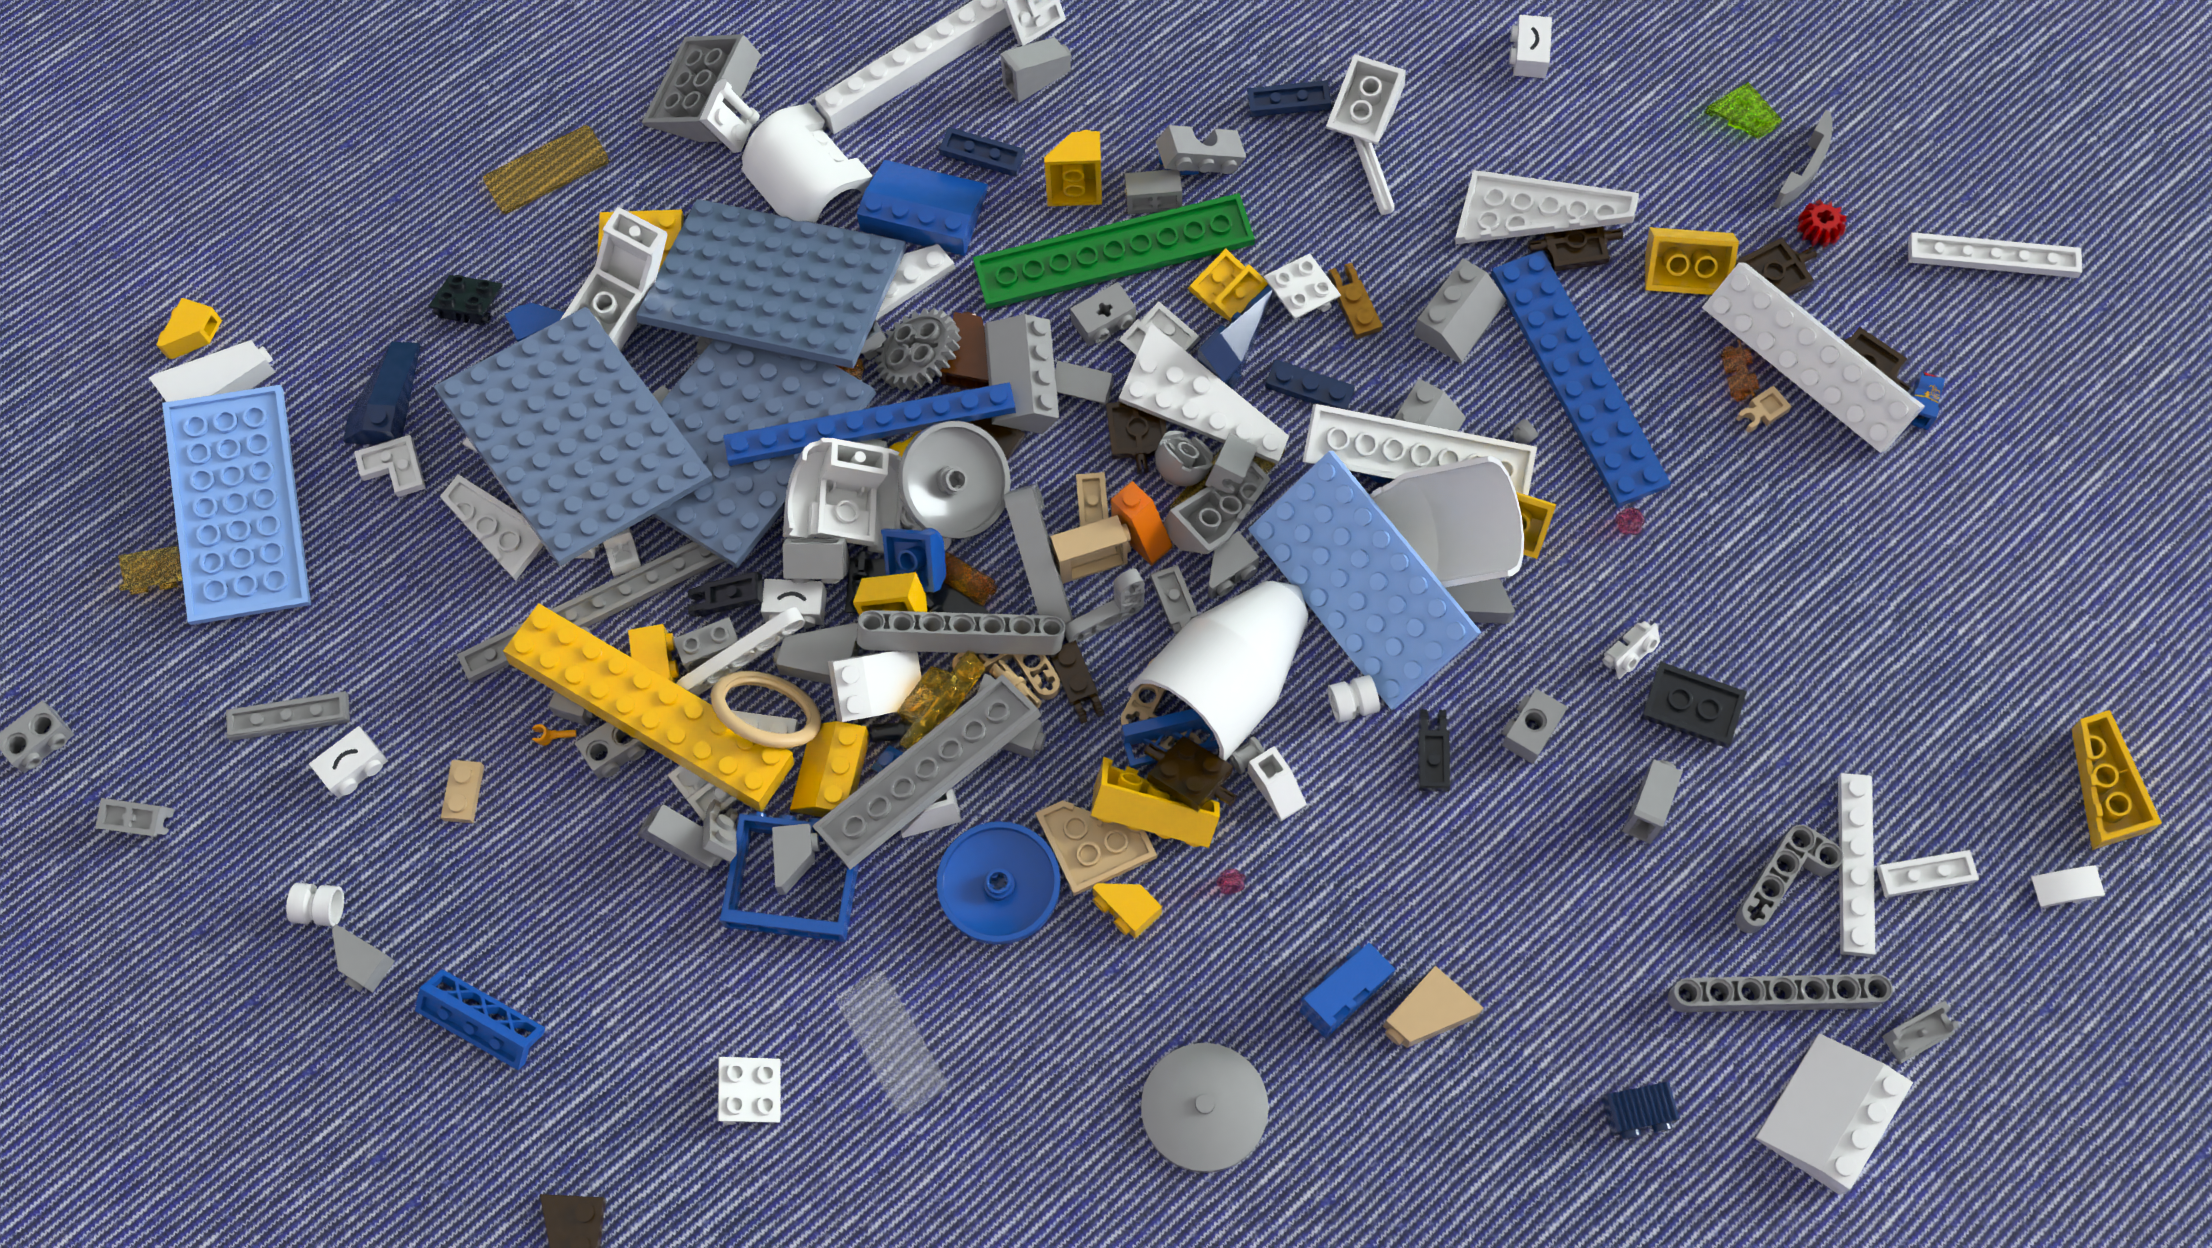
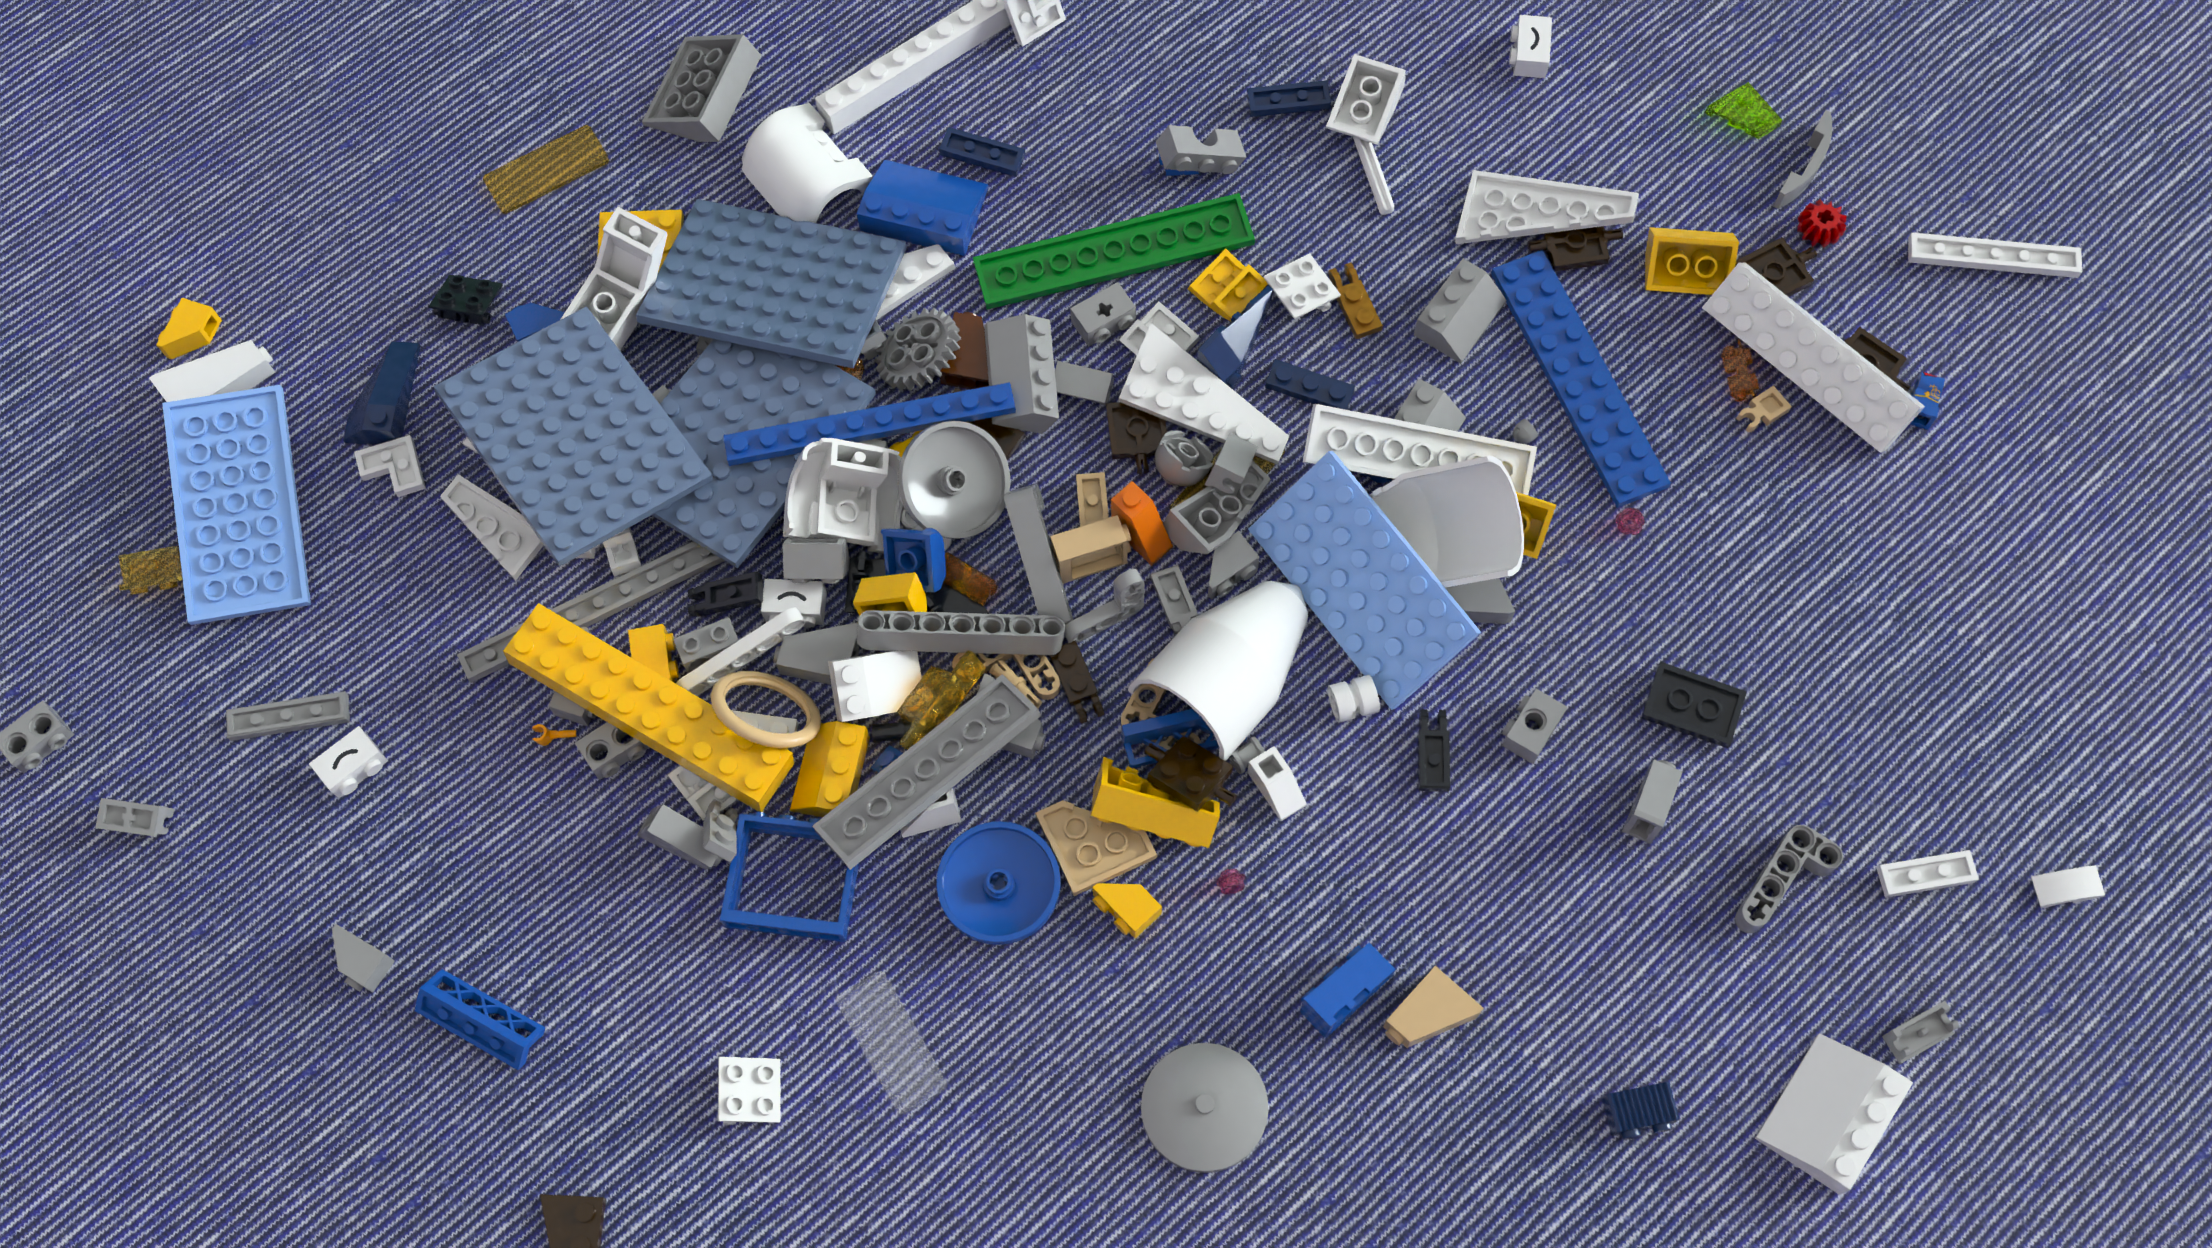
(320, 905): white wheel -> none
(462, 791): tan plate -> none
(723, 121): white plate -> none
(793, 854): light grey slope -> none
(1034, 67): light grey slope -> none
(1074, 170): yellow slope -> none
(1153, 191): light grey hinge -> none
(1641, 640): white hinge -> none
(1792, 986): light grey beam -> none
(1857, 867): white plate -> none
(2110, 783): yellow wedge -> none

